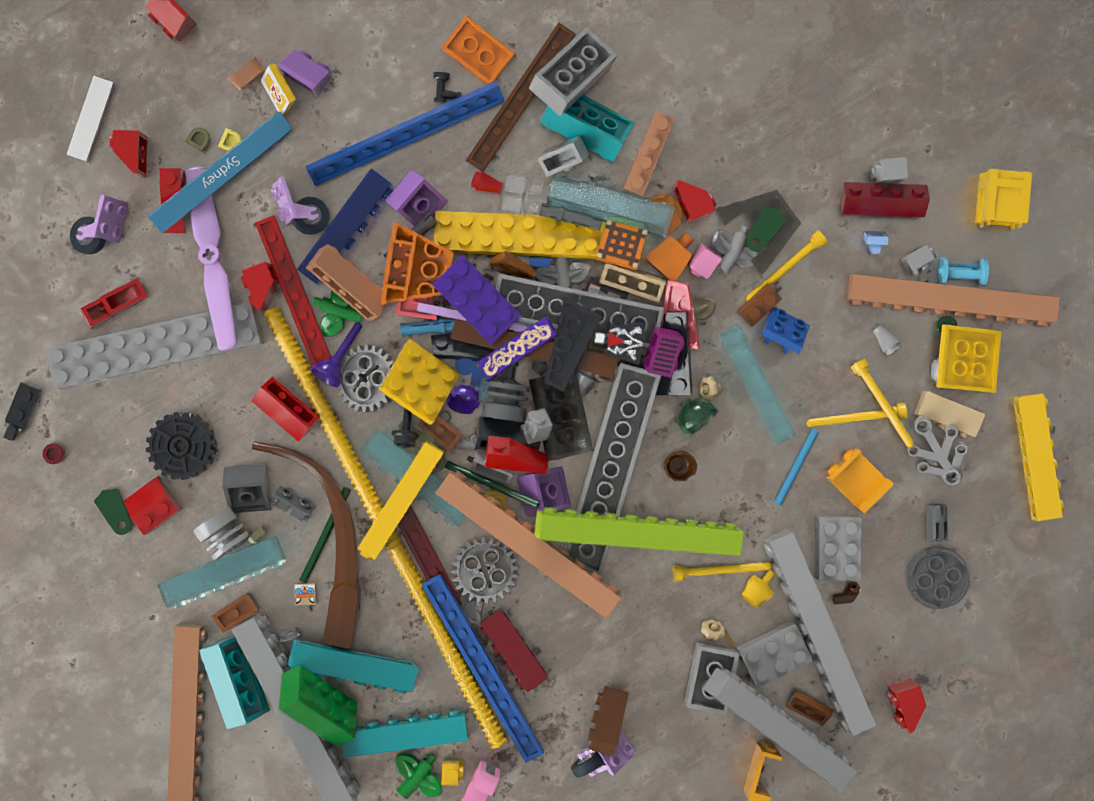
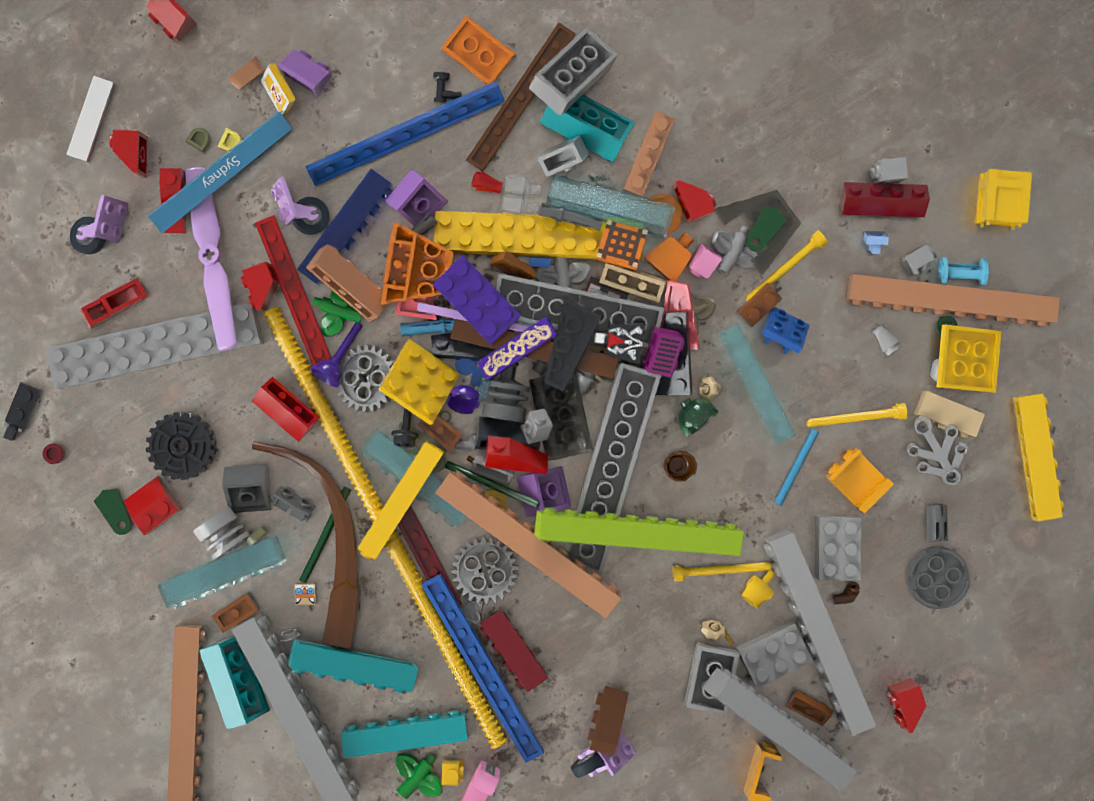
(317, 705): green brick -> none
(862, 369): yellow piece -> none

